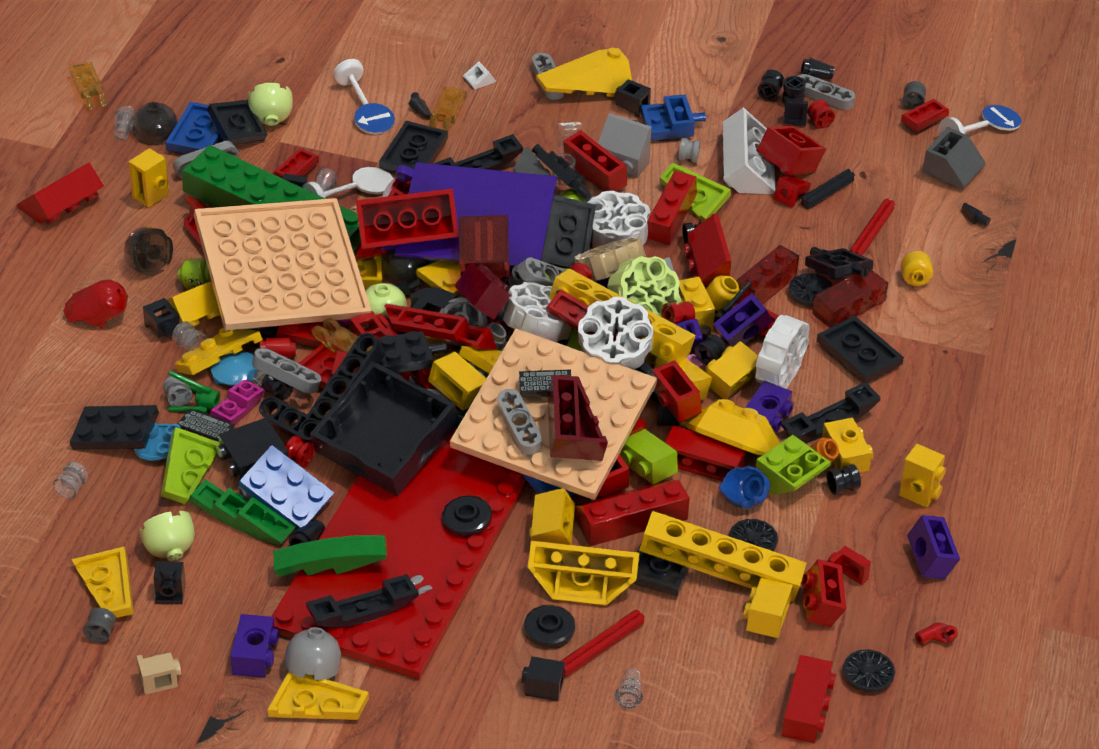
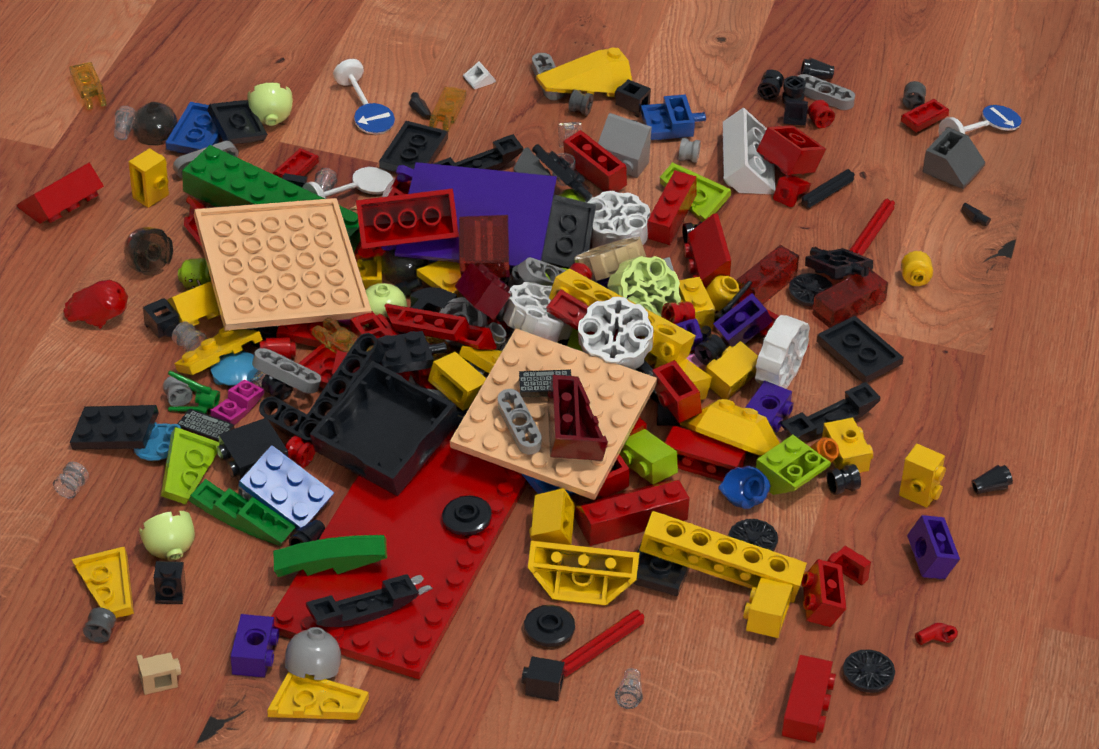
(580, 102): none -> dark grey wheel
(993, 480): none -> black cone

